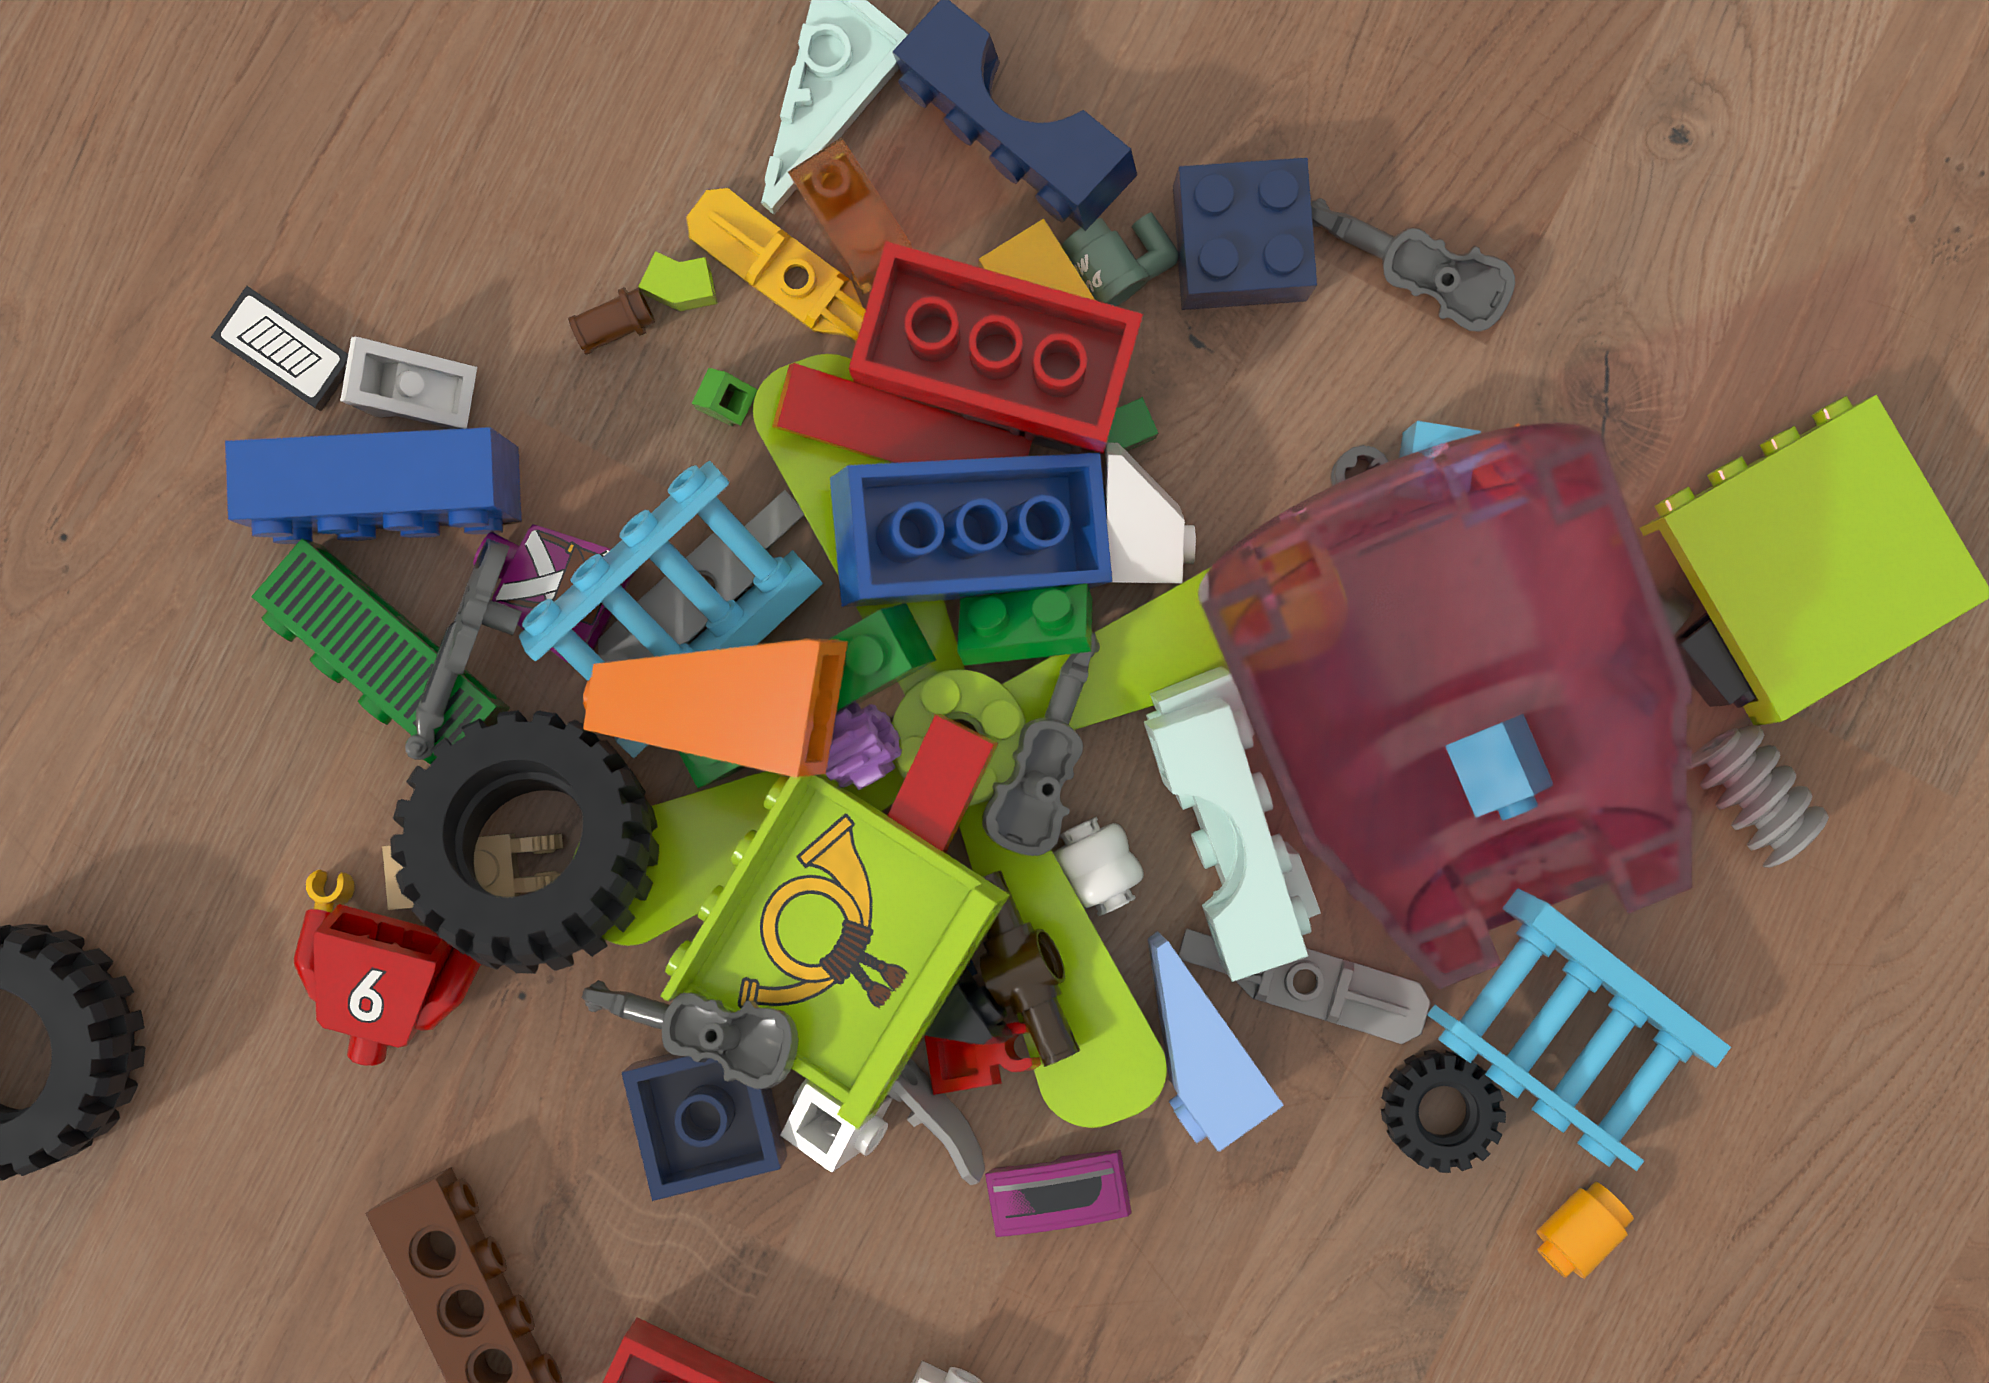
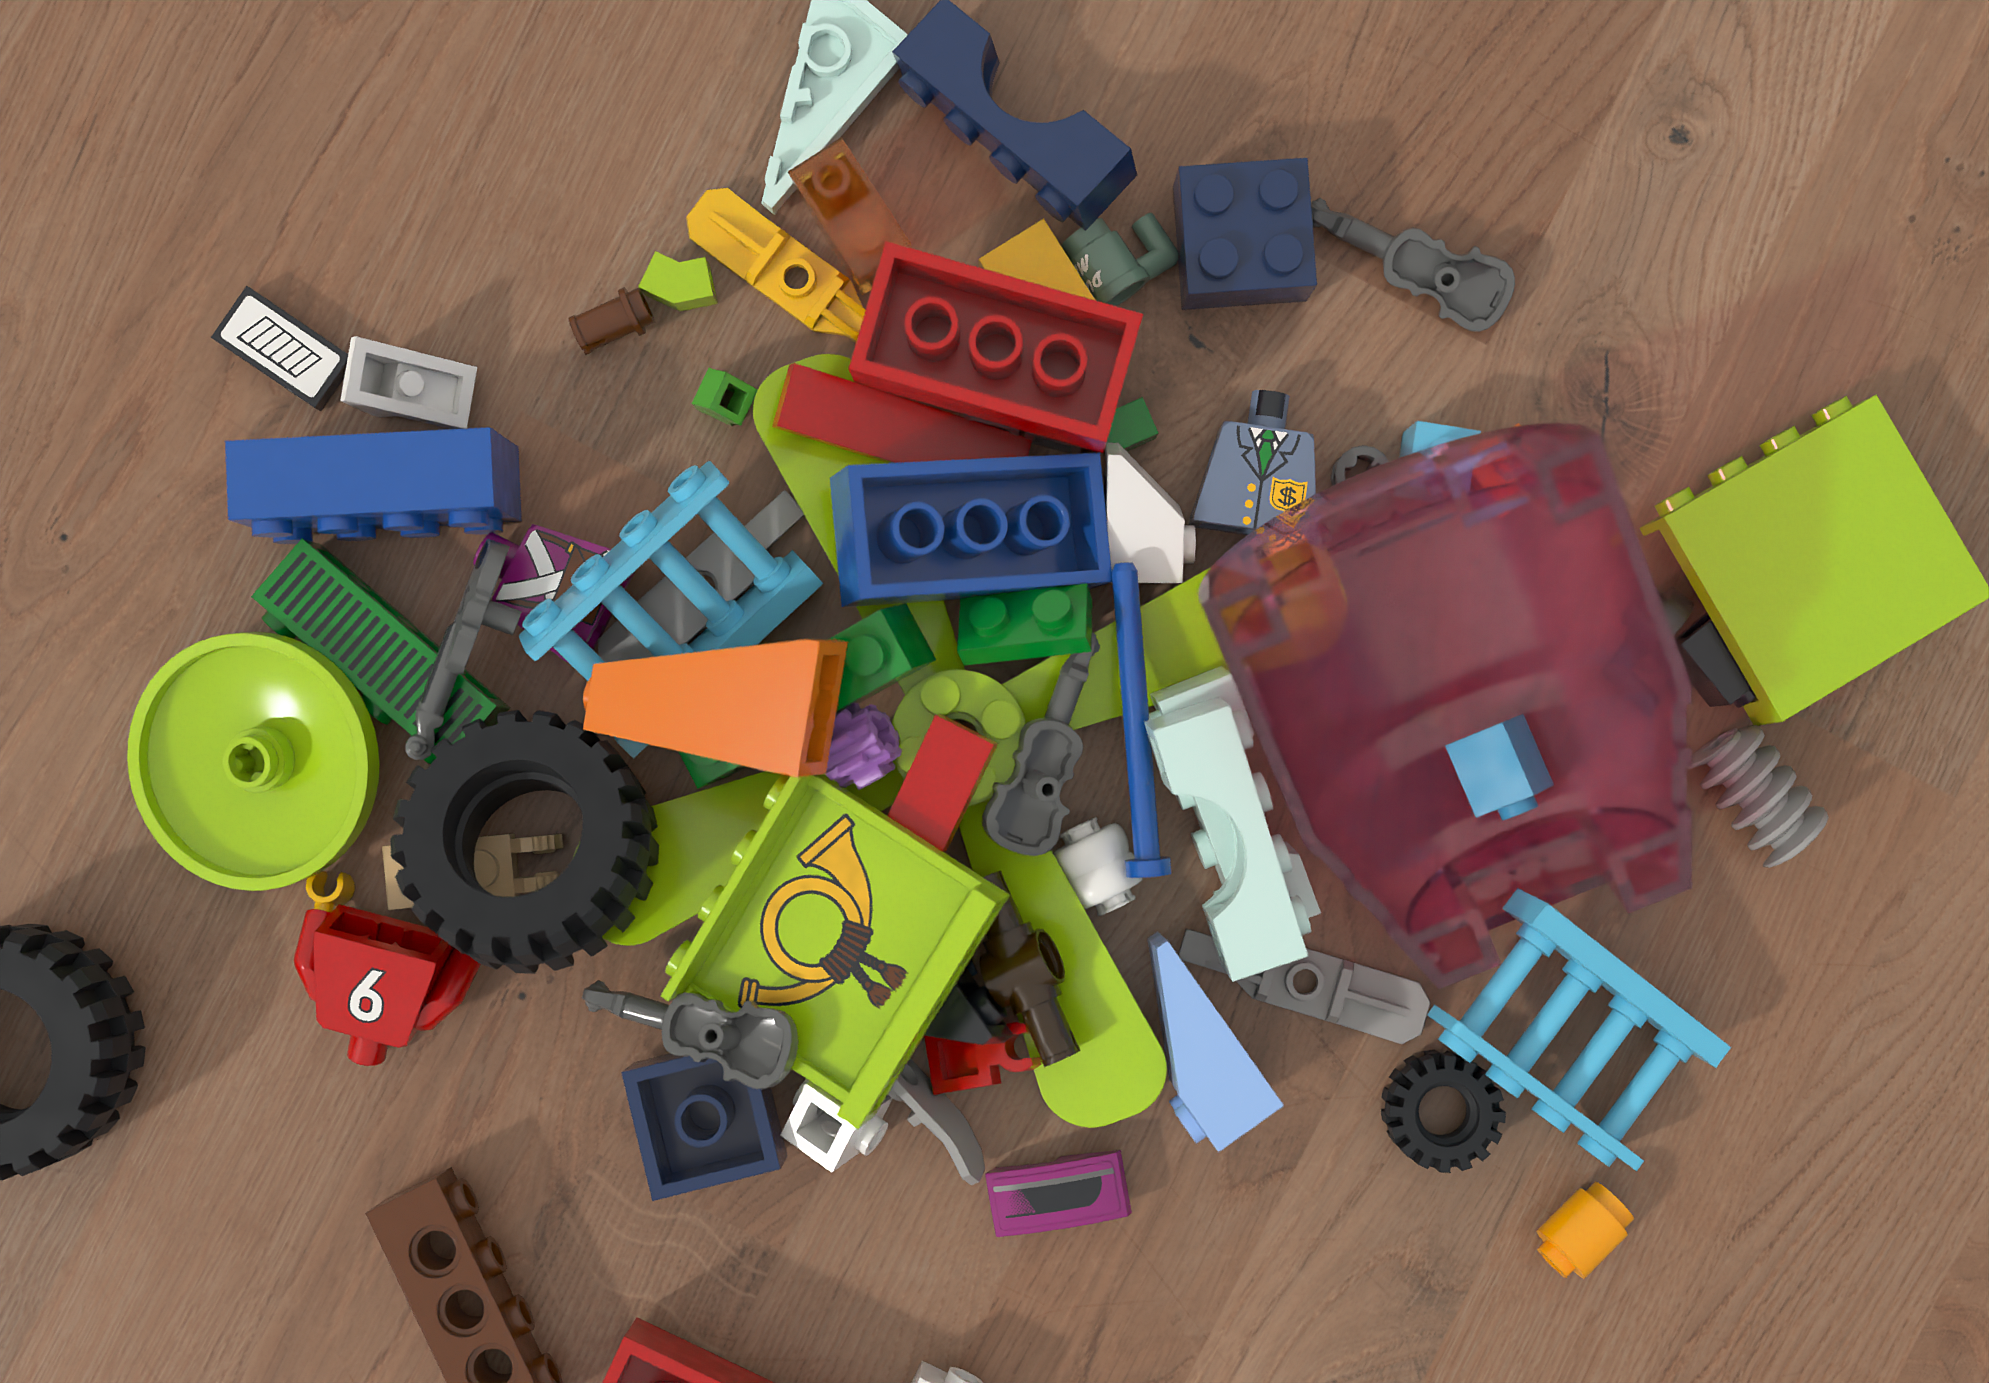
(253, 760): none -> lime dish
(1135, 709): none -> blue bar
(1255, 469): none -> sand blue torso

